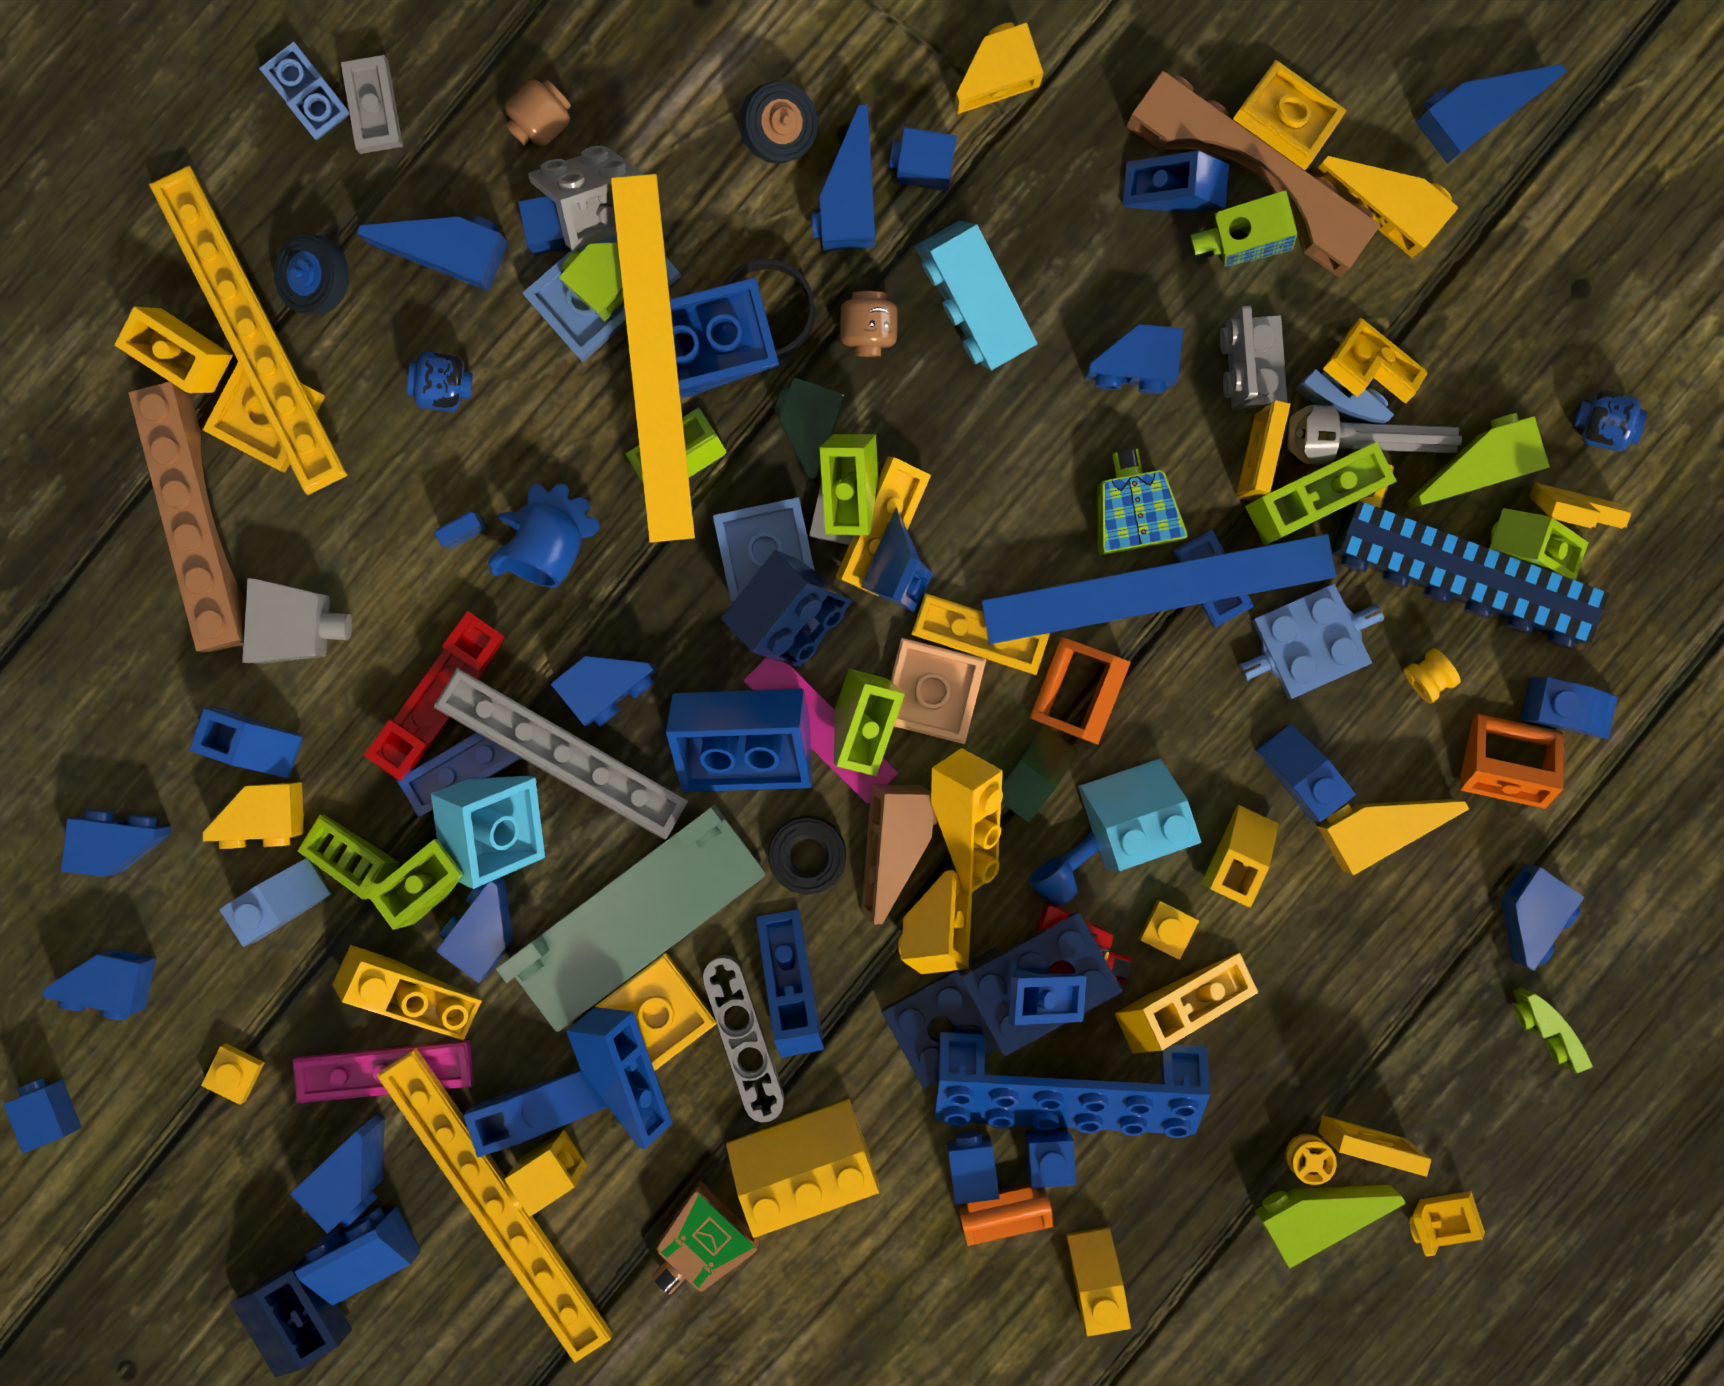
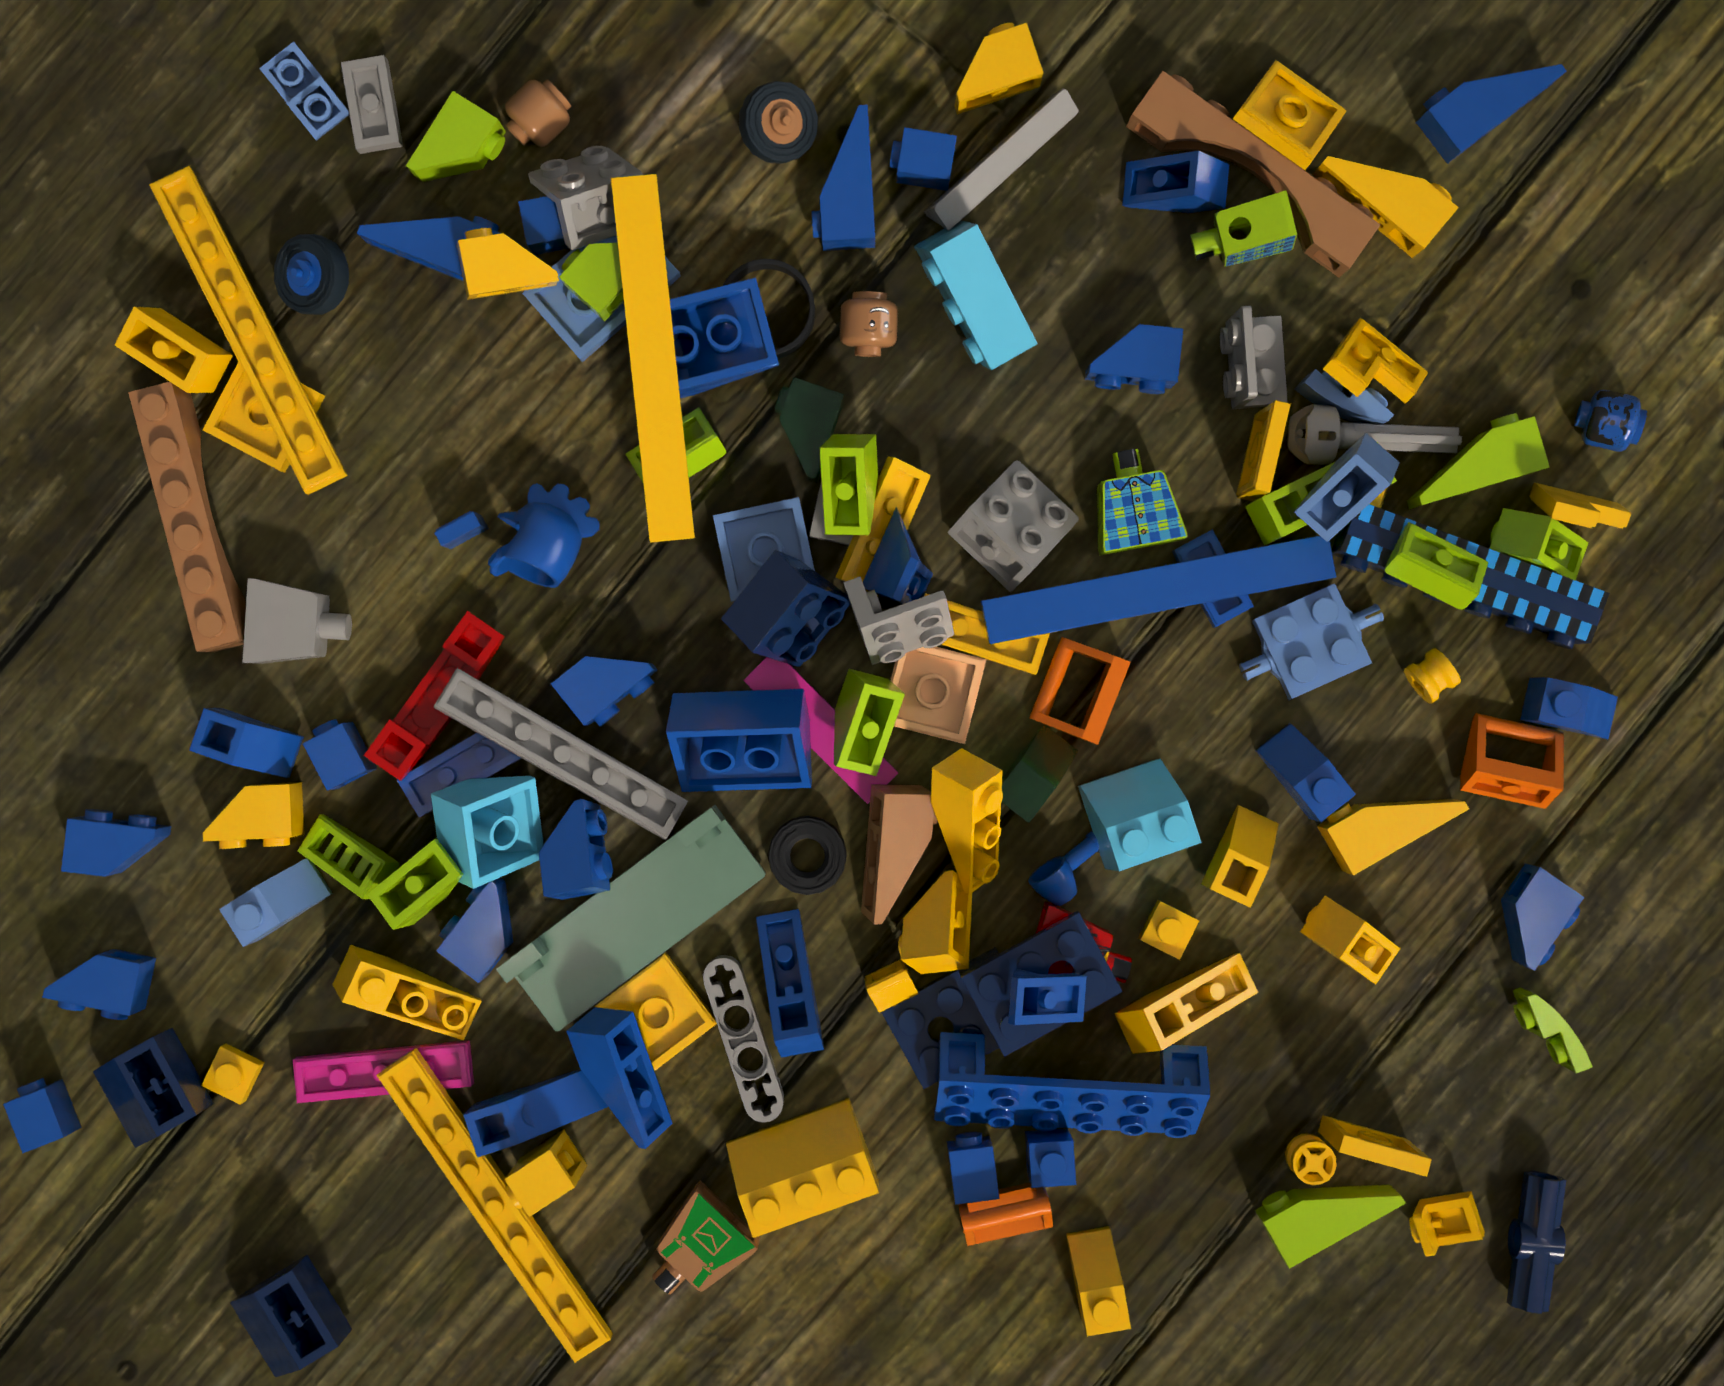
(153, 1087): none -> dark blue slope
(338, 754): none -> blue brick
(345, 1180): blue slope -> none
(359, 1256): blue slope -> none
(438, 381): blue head -> none
(457, 141): none -> lime slope
(500, 265): none -> yellow slope
(575, 854): none -> blue slope
(890, 985): none -> yellow slope
(899, 629): none -> light grey bracket
(1003, 160): none -> light grey slope
(1013, 525): none -> light grey bracket
(1348, 487): none -> medium blue slope
(1349, 939): none -> yellow slope
(1436, 567): none -> lime slope
(1536, 1241): none -> dark blue piece

